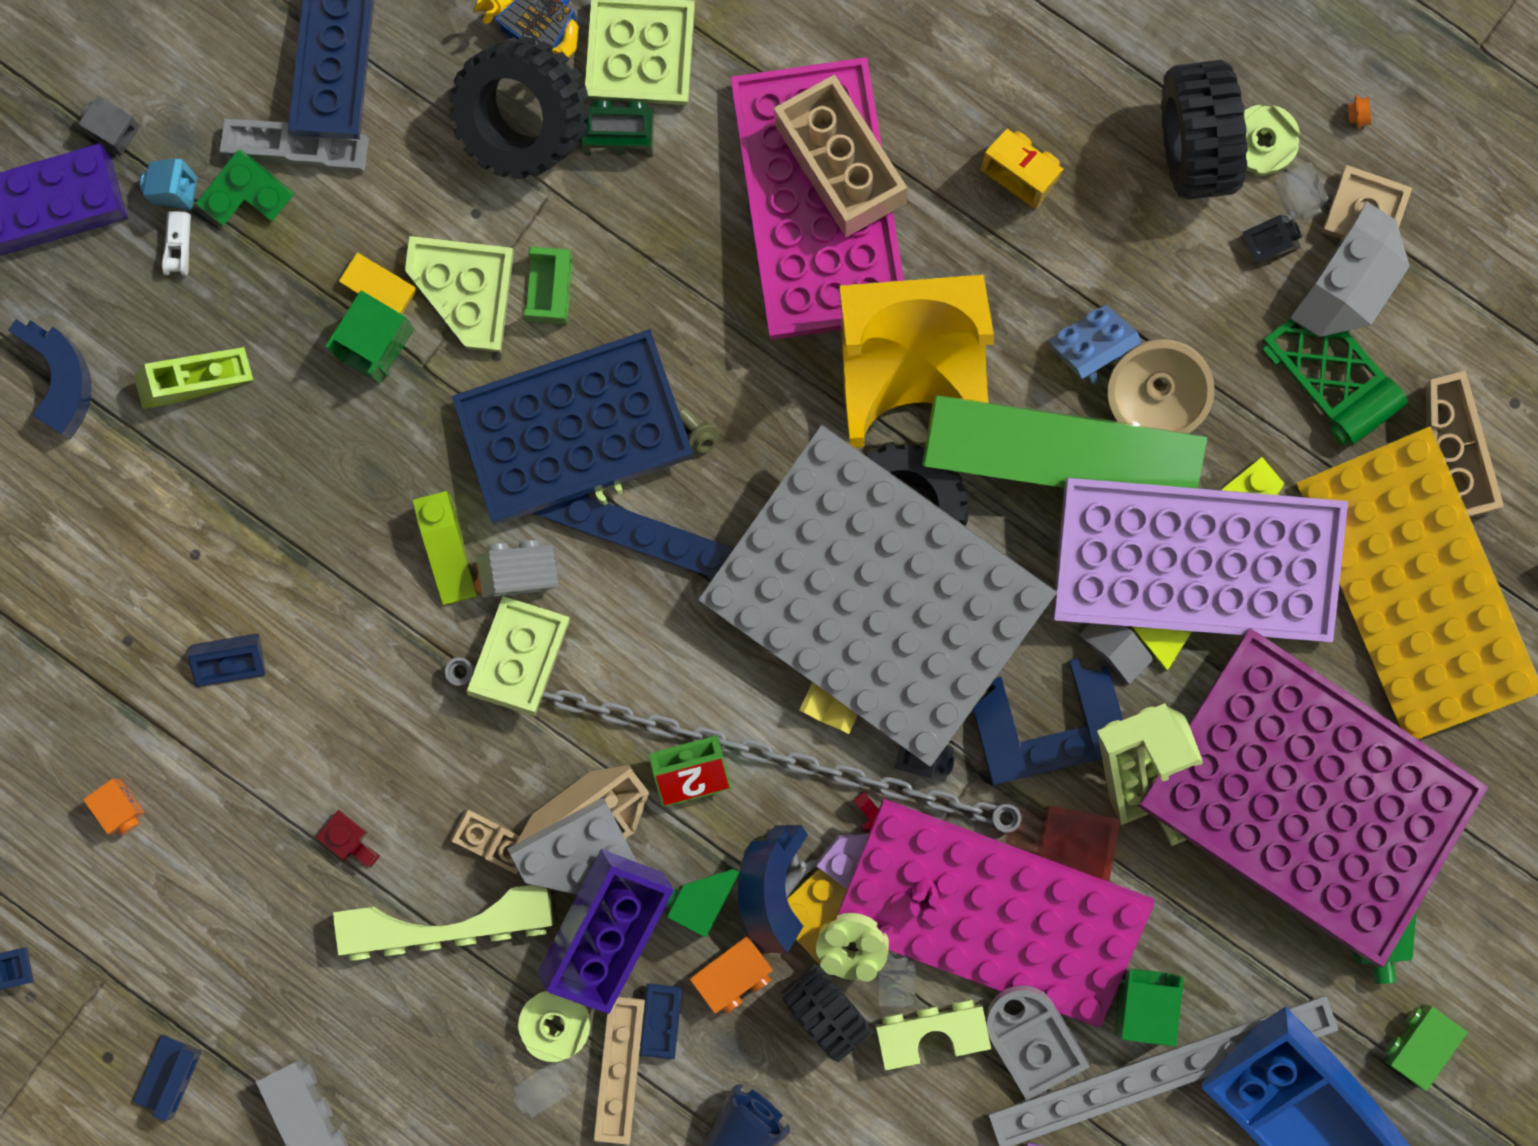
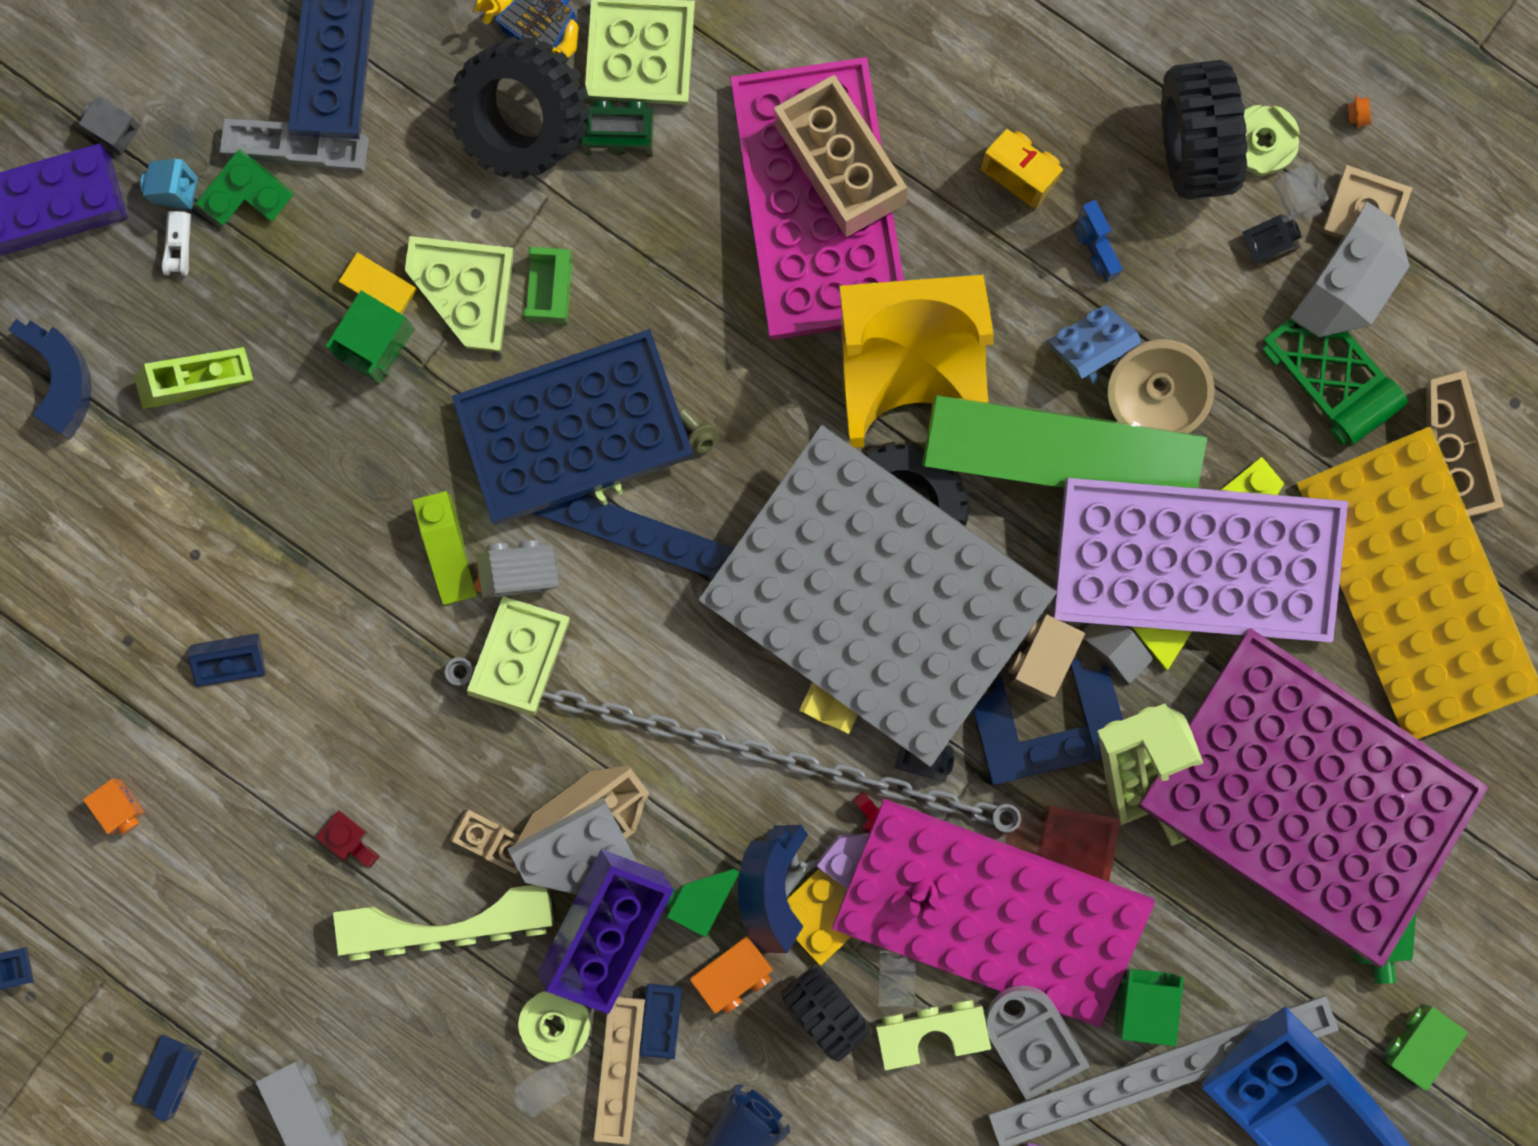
(690, 771): brick -> none
(849, 964): yellowish green plate -> none
(1046, 657): none -> tan brick
(1094, 231): none -> blue plate

